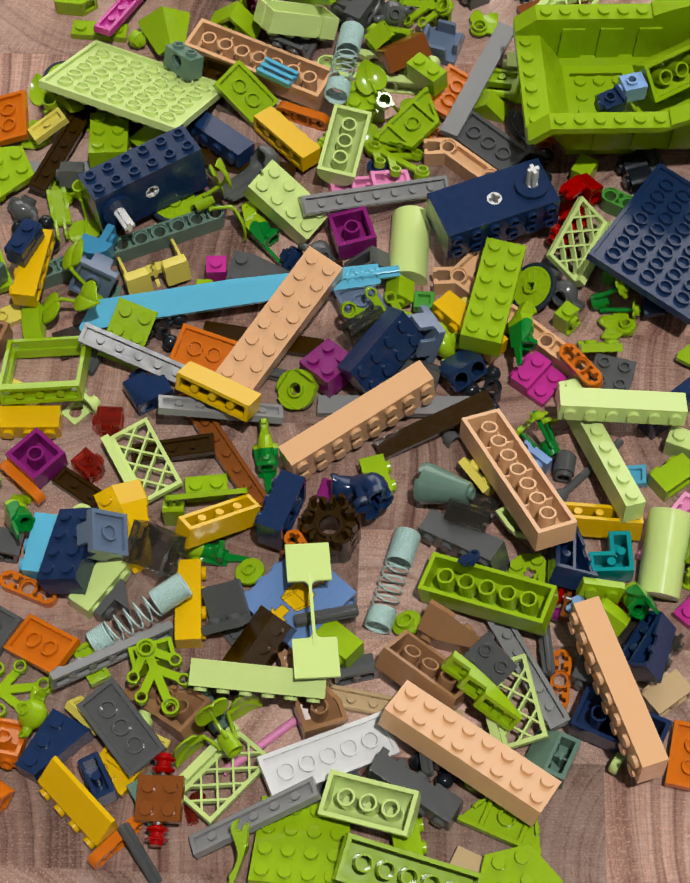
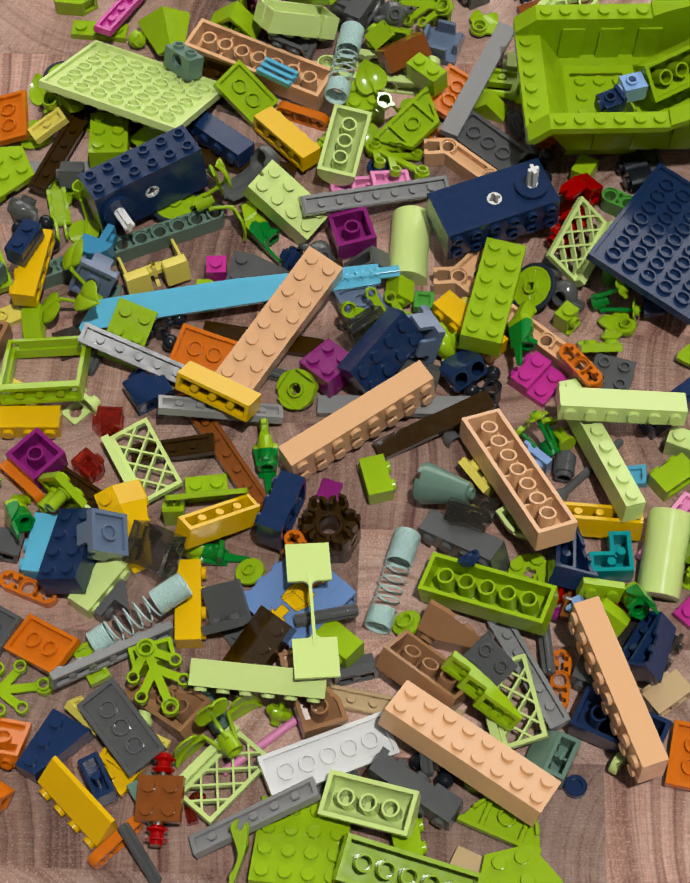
(32, 712): lime piece -> none
(59, 493): none -> lime plate
(278, 713): none -> lime piece
(369, 489): dark blue animal -> none
(565, 442): none -> lime piece
(575, 786): none -> dark blue tile

